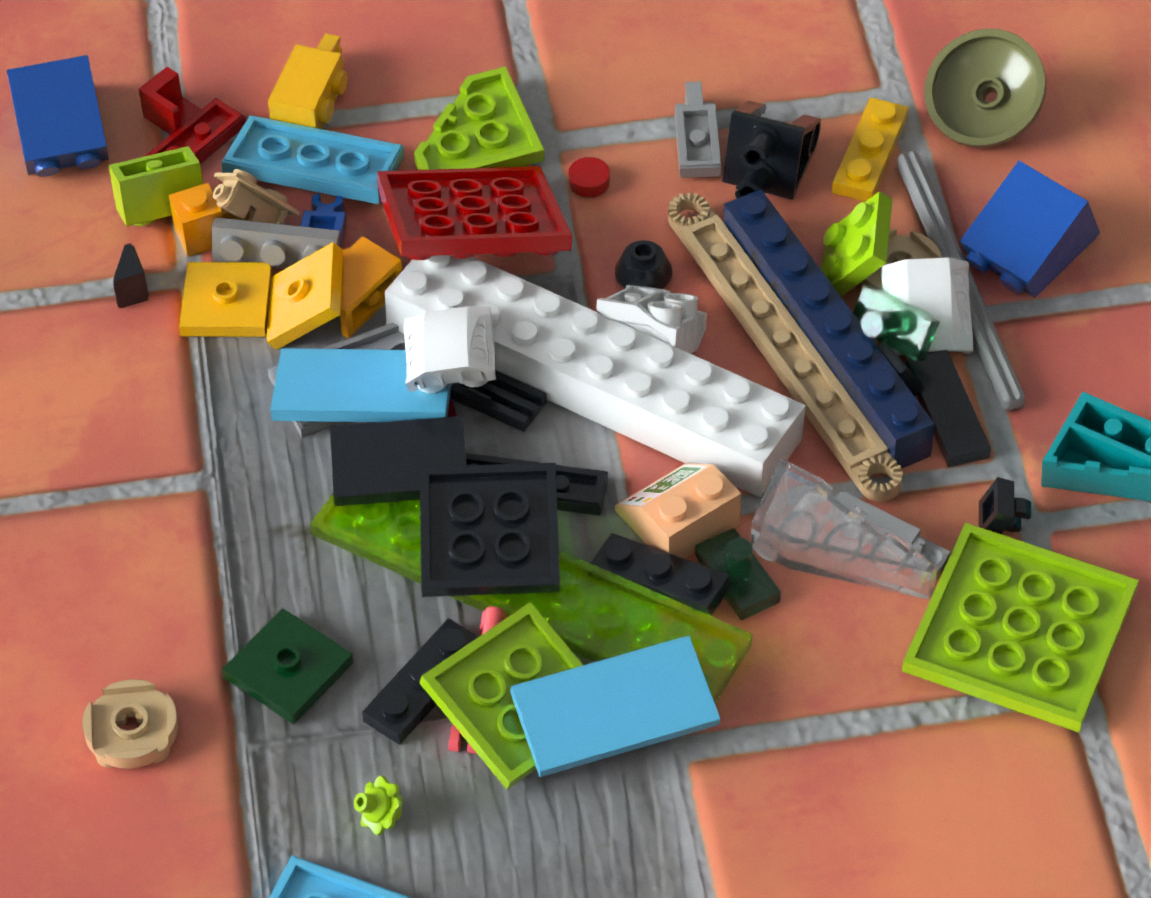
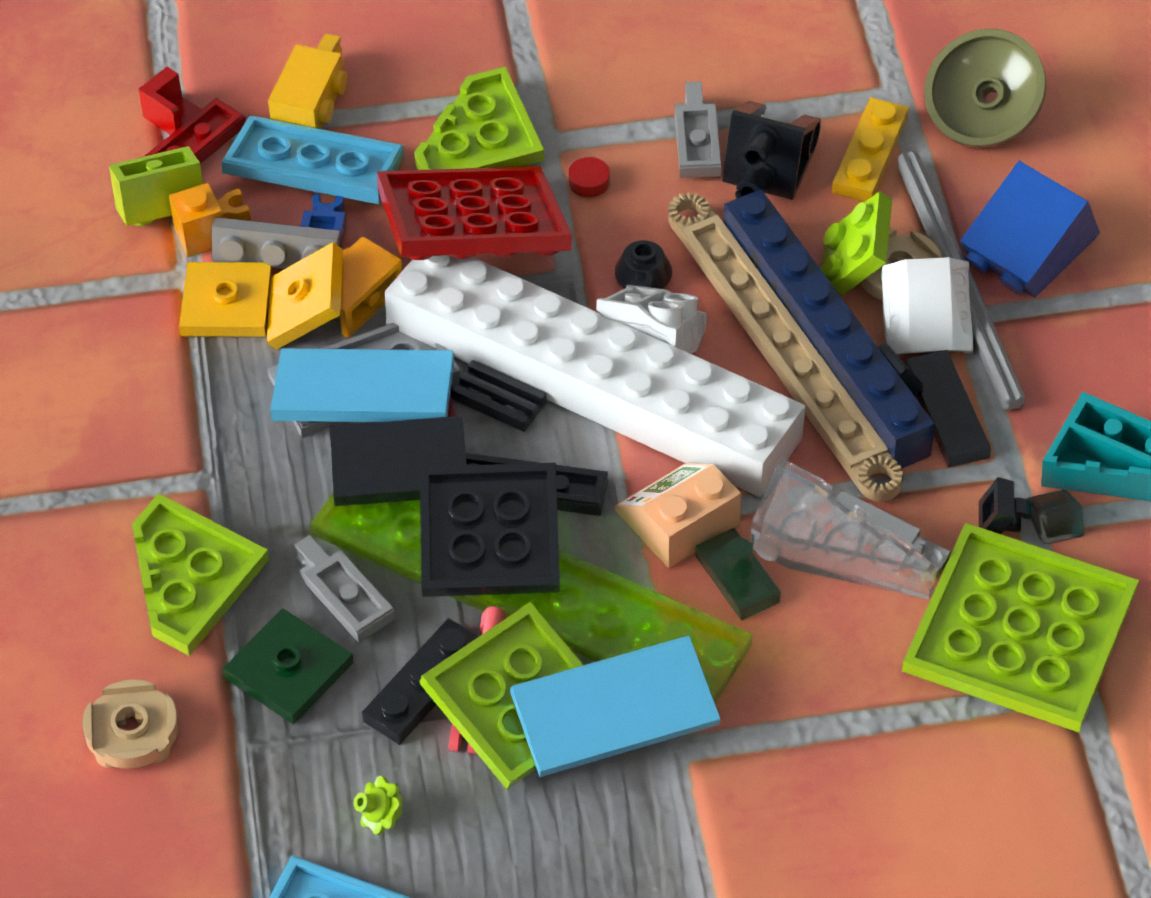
(58, 116): blue slope -> none
(130, 279): black slope -> none
(190, 571): none -> lime plate
(241, 192): tan hinge -> none
(343, 589): none -> light grey hinge
(449, 348): white slope -> none
(664, 573): black plate -> none
(895, 323): clear green tile -> none
(1056, 516): none -> clear smoke slope

